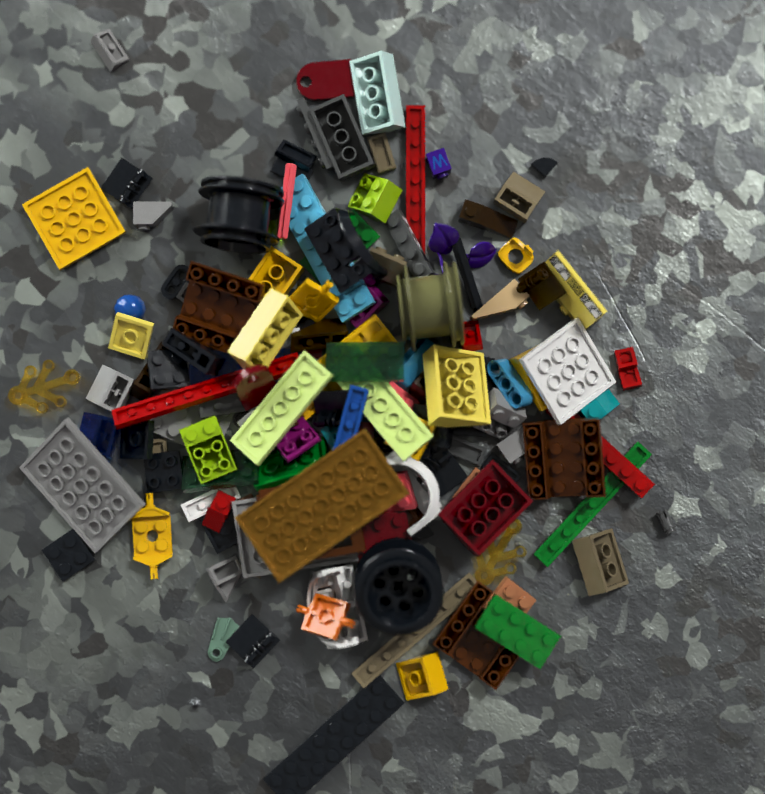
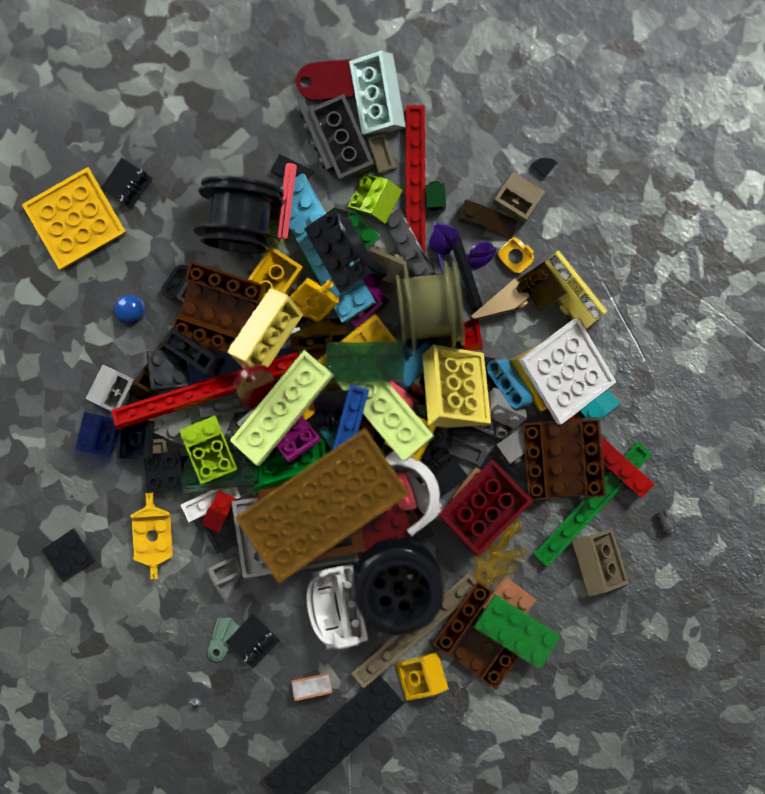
(41, 387): clear yellow plant -> none
(82, 485): light grey plate -> none
(109, 49): light grey slope -> none
(131, 335): light yellow plate -> none
(150, 213): light grey slope -> none
(295, 155): black tile -> none
(312, 686): none -> flat silver slope
(325, 616): orange plate -> none
(435, 196): none -> dark green brick
(438, 164): dark purple brick -> none
(627, 368): red slope -> none

